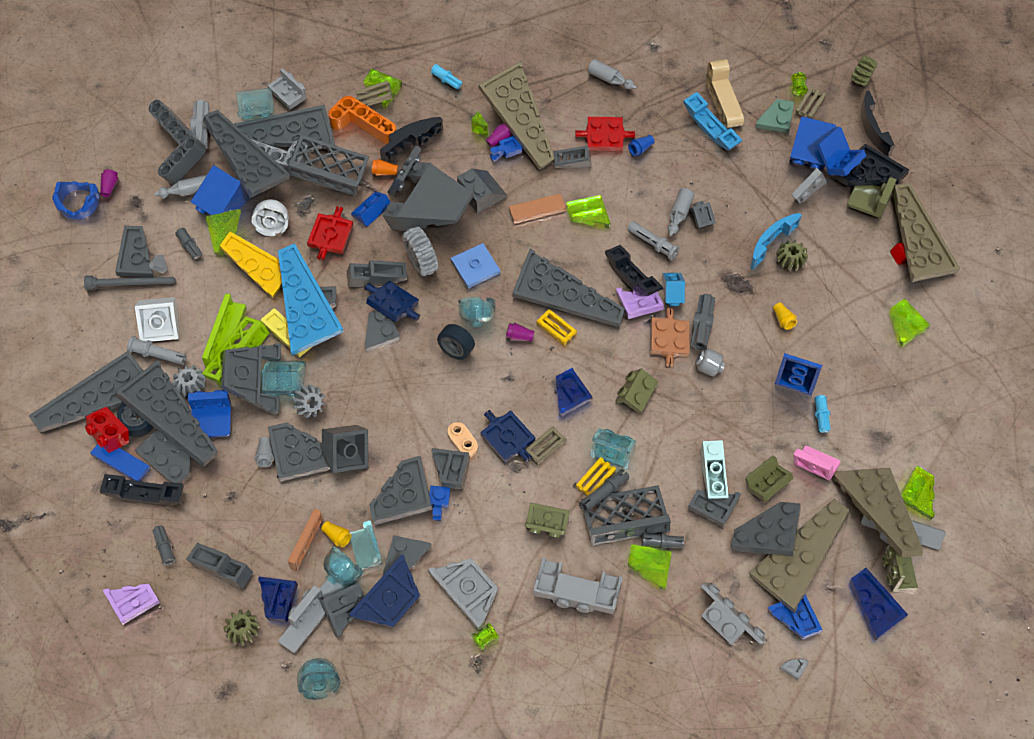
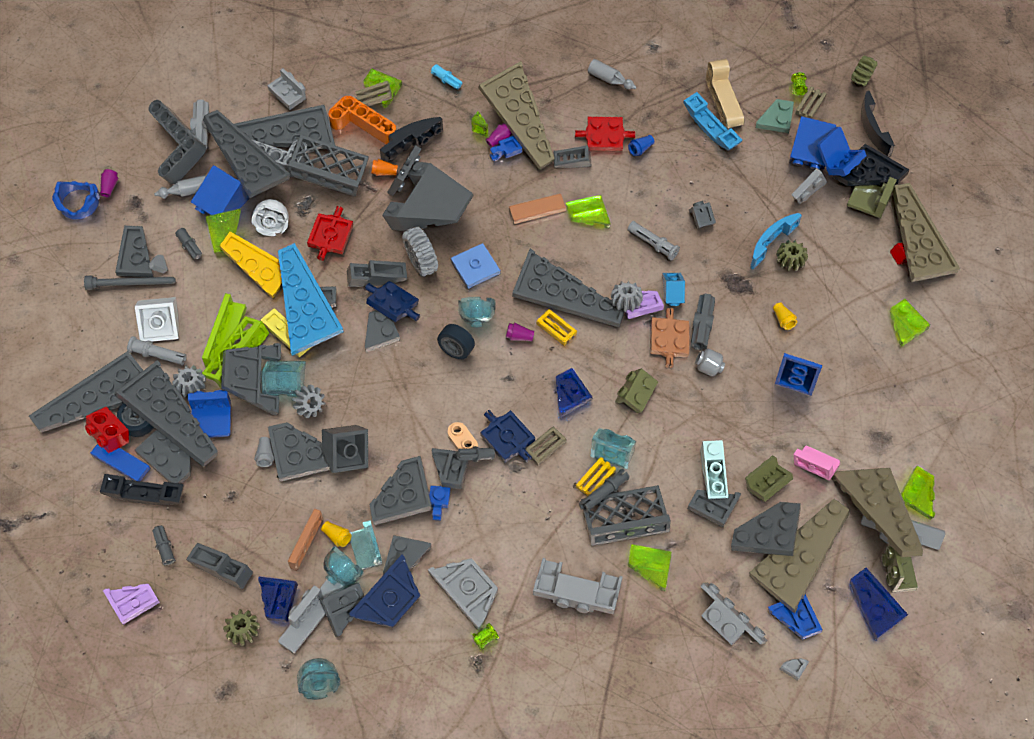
(255, 102): clear light blue bracket -> none
(371, 208): blue slope -> none
(476, 454): none -> dark grey axle
(484, 188): dark grey slope -> none
(547, 519): olive bracket -> none
(626, 296): none -> light grey gear
(630, 273): black slope -> none
(662, 541): dark grey pin -> none
(680, 209): light grey wheel -> none
(822, 413): medium azure axle -> none

